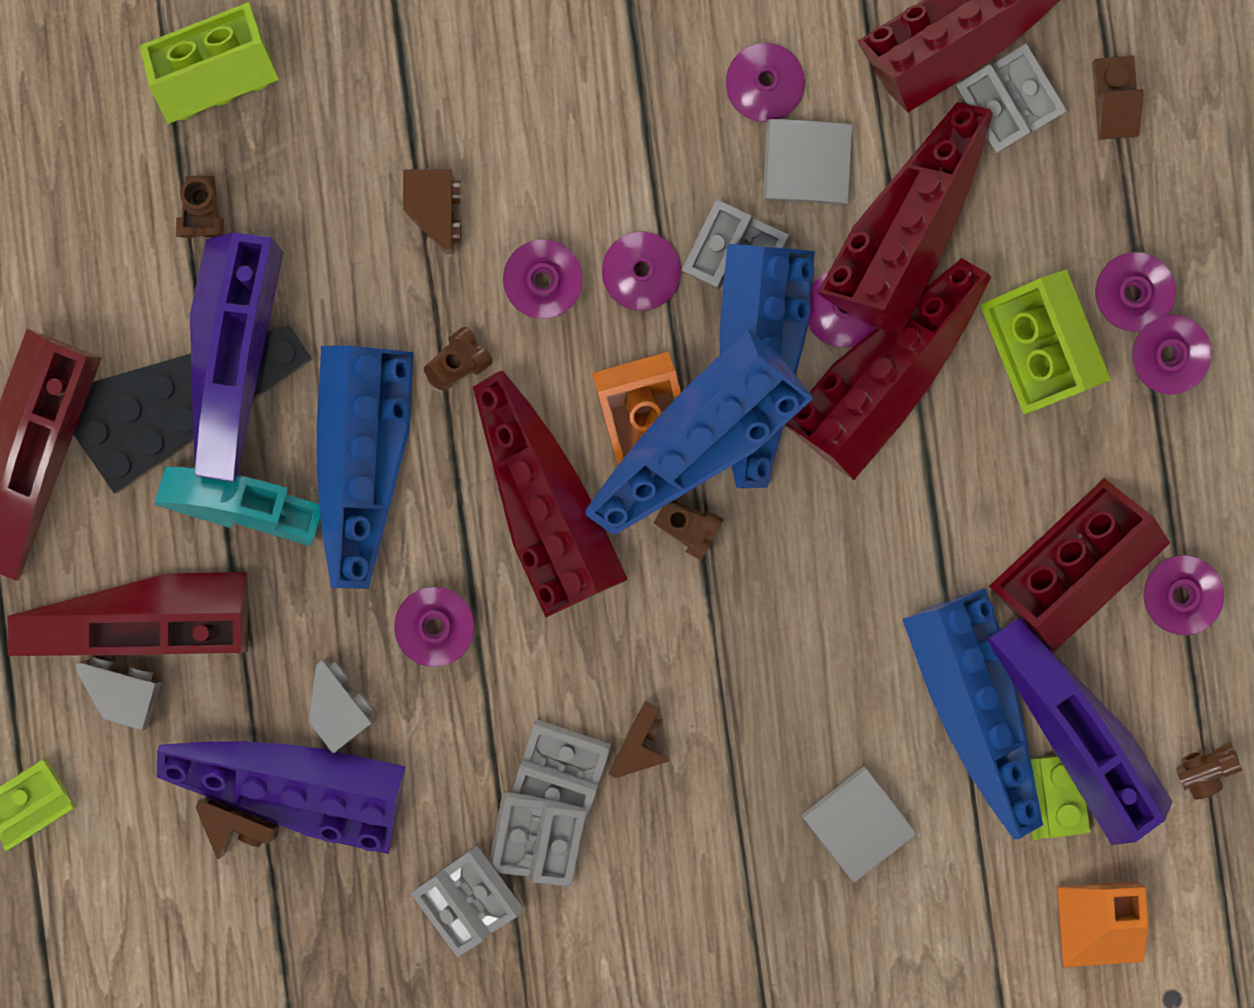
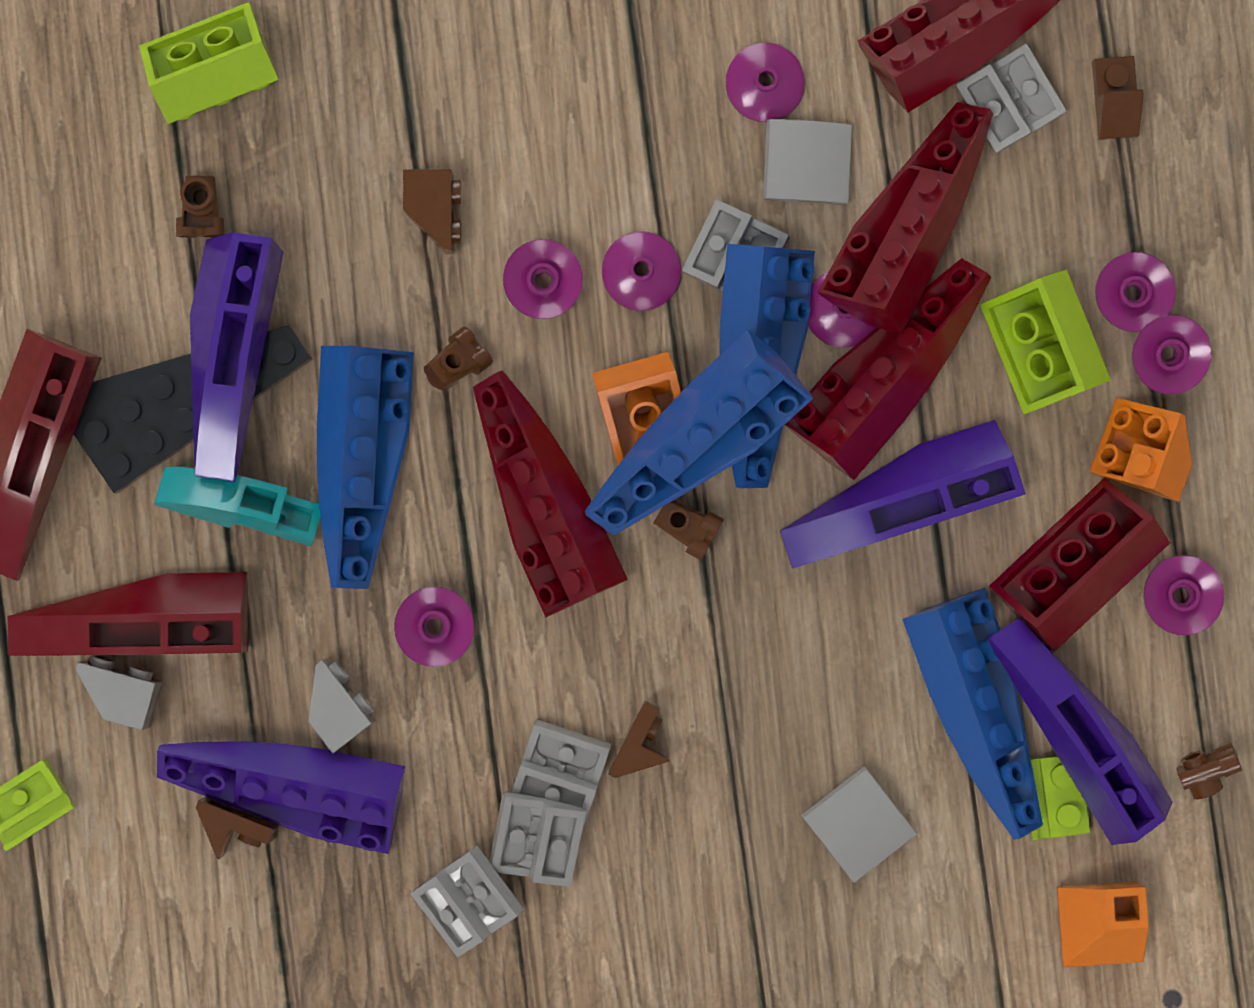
(909, 493): none -> dark purple wedge
(1145, 449): none -> orange slope

